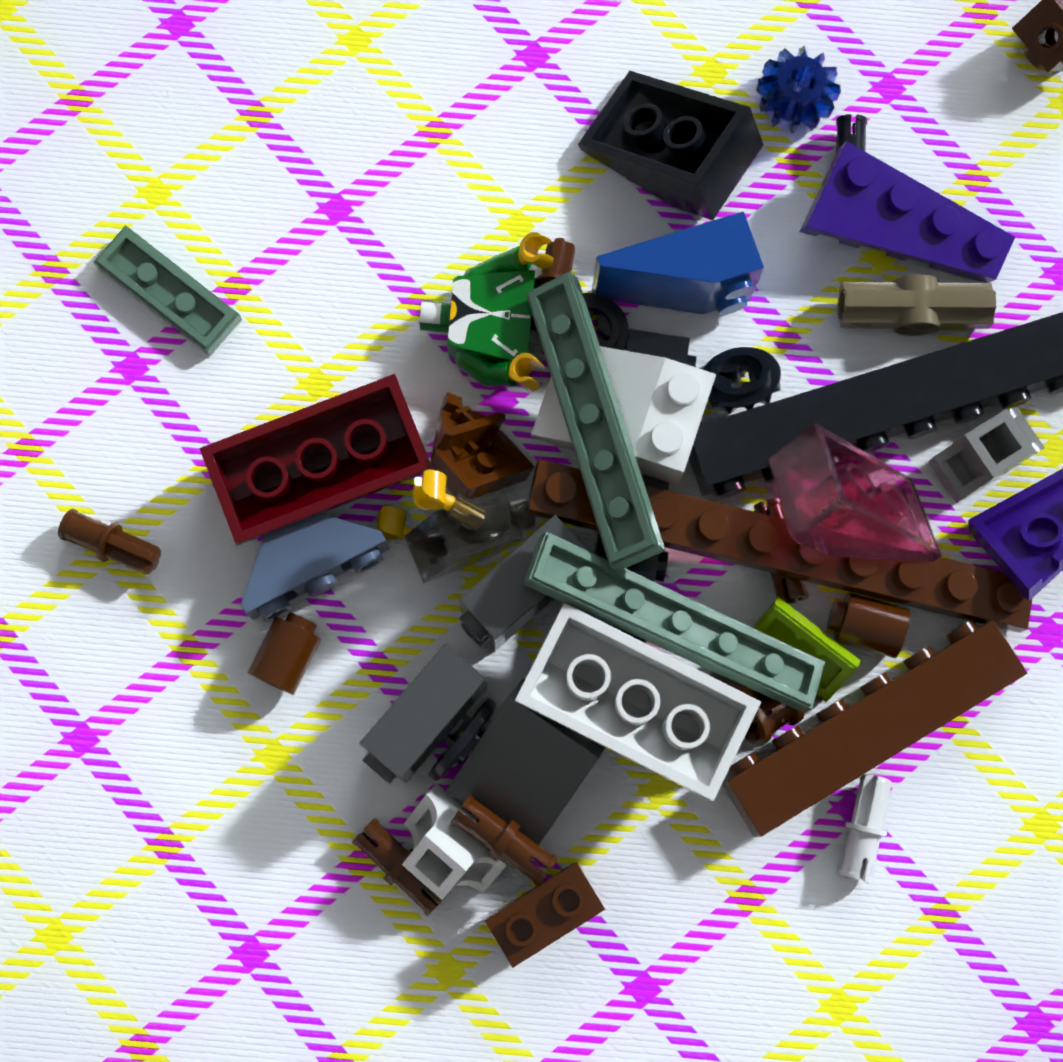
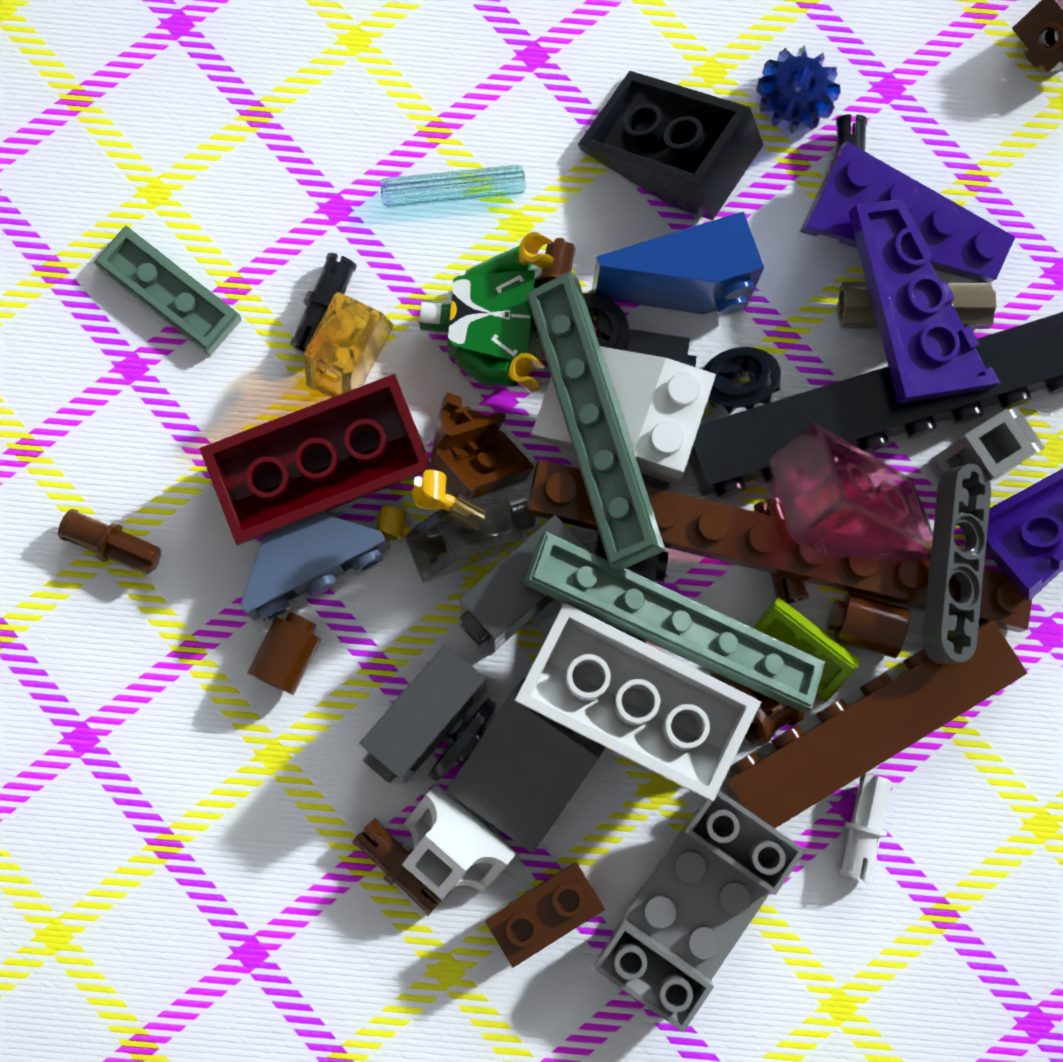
(332, 279): none -> black pin
(346, 345): none -> clear yellow torso
(452, 185): none -> clear light blue axle
(504, 840): reddish brown pin -> none
(696, 908): none -> light grey slope
(919, 328): none -> dark purple wing
(959, 491): none -> dark grey beam

